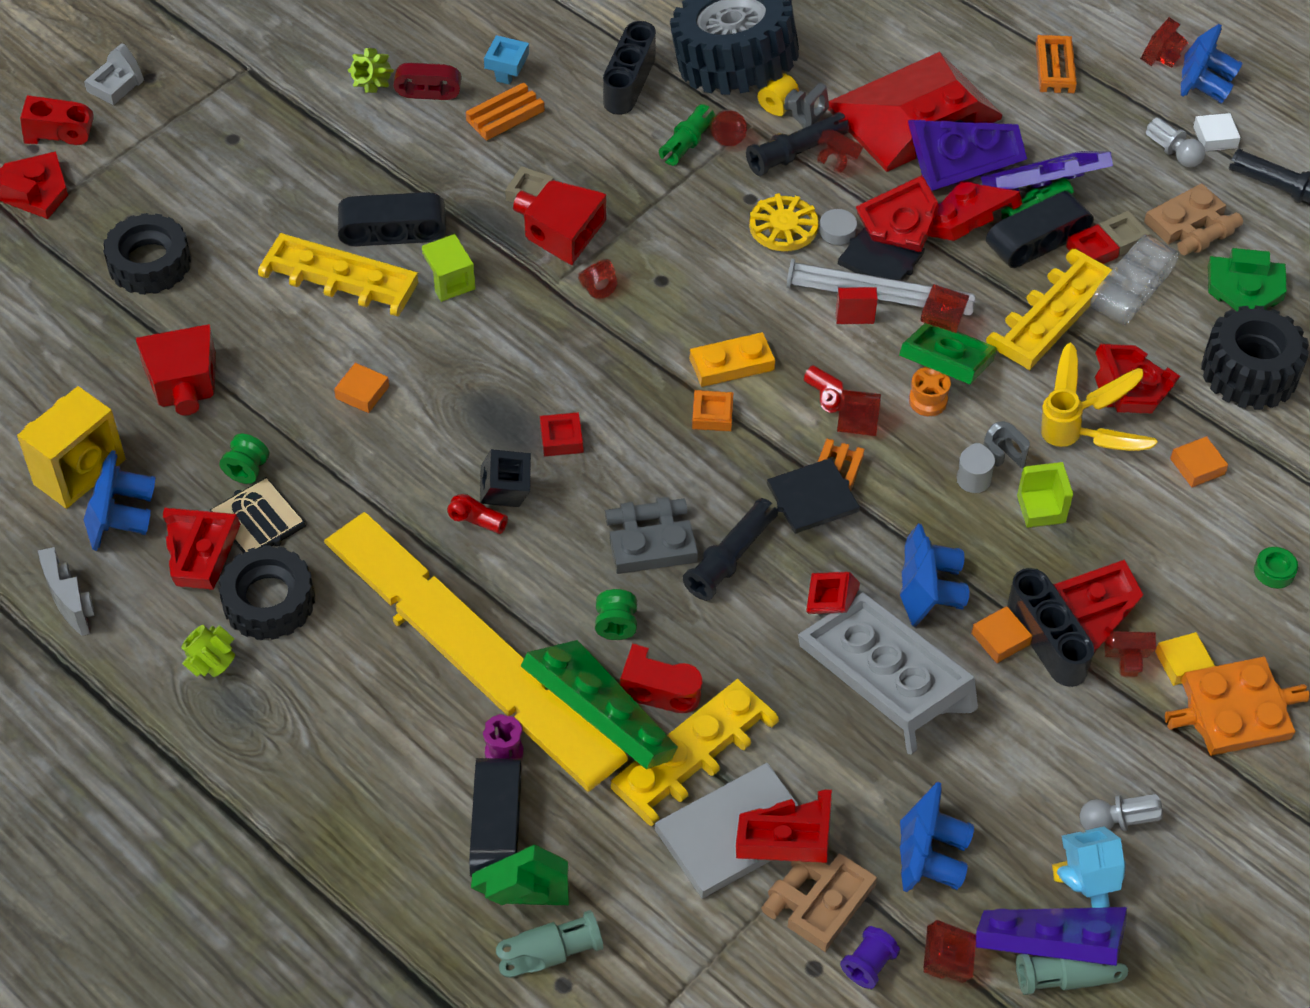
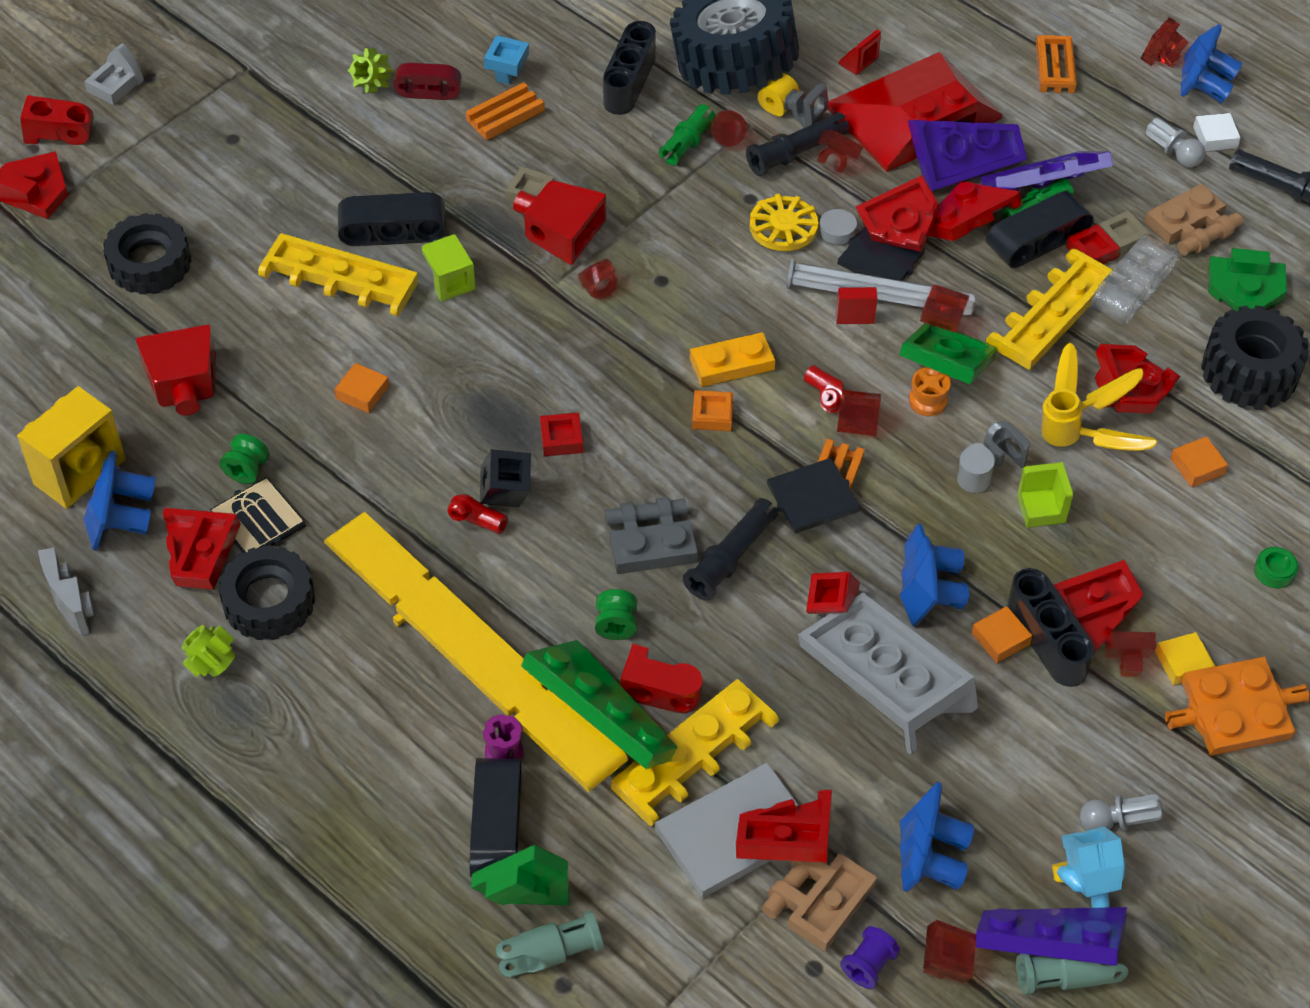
(862, 54): none -> red slope

